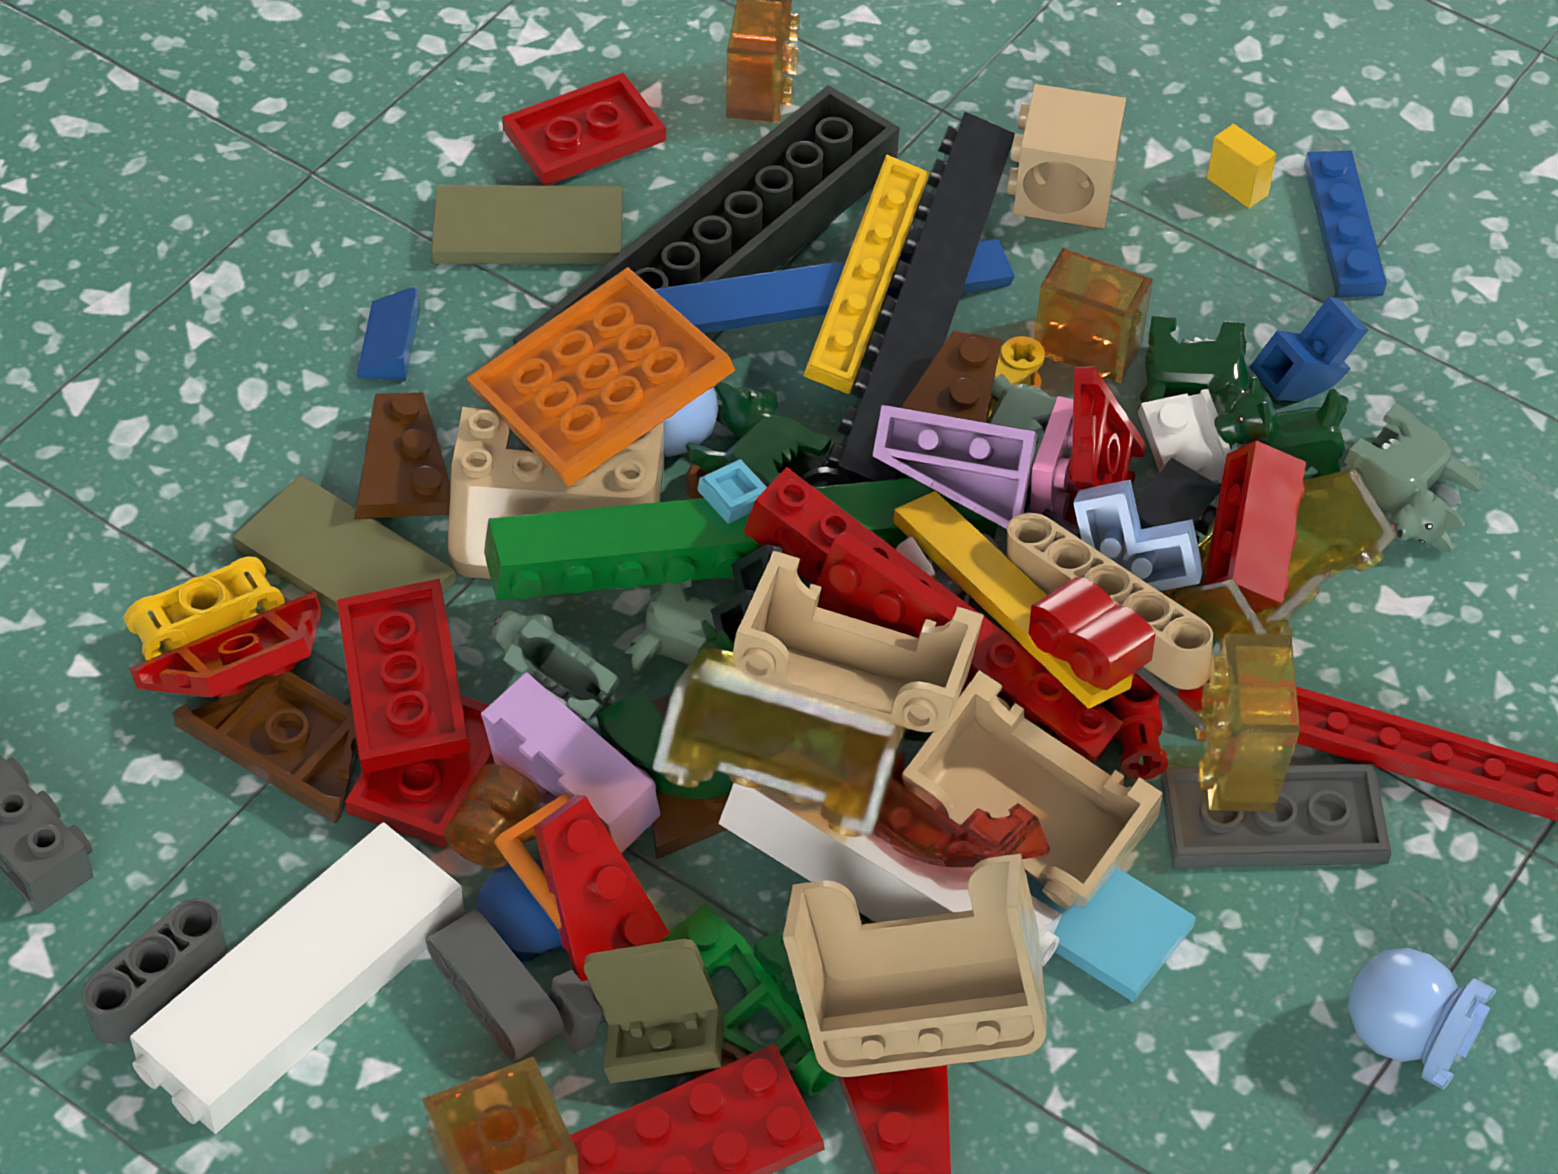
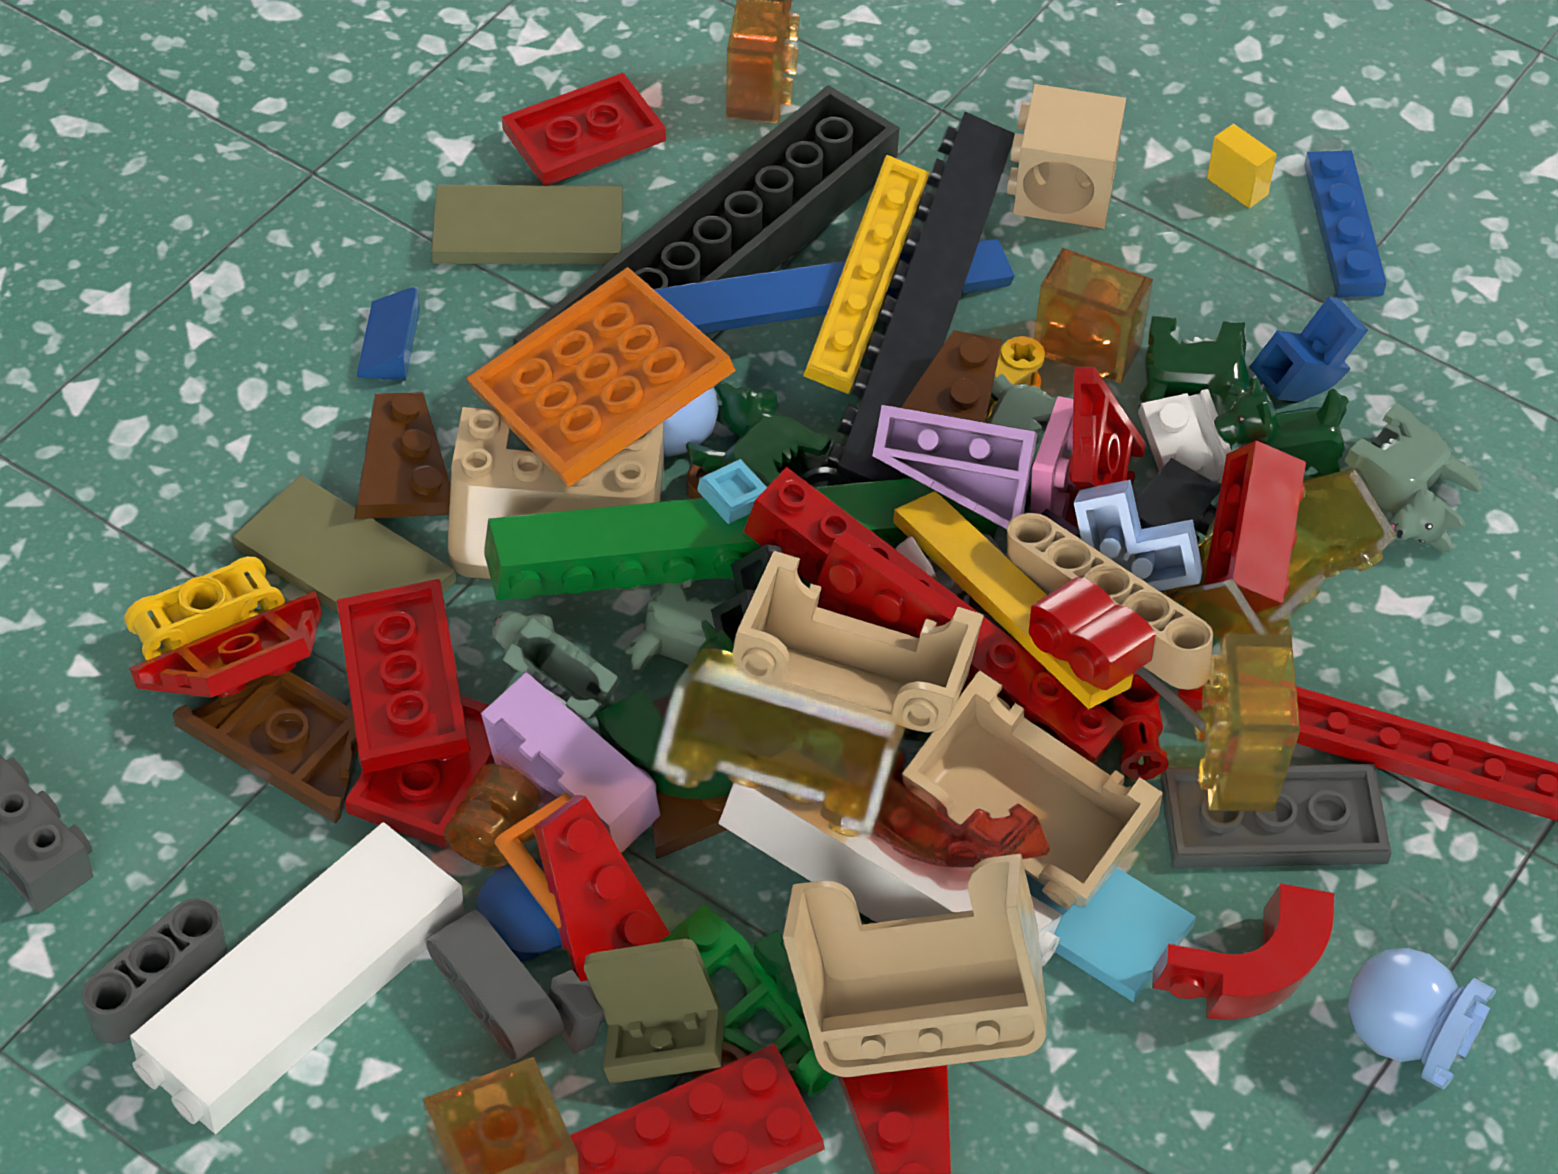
(1249, 984): none -> red arch

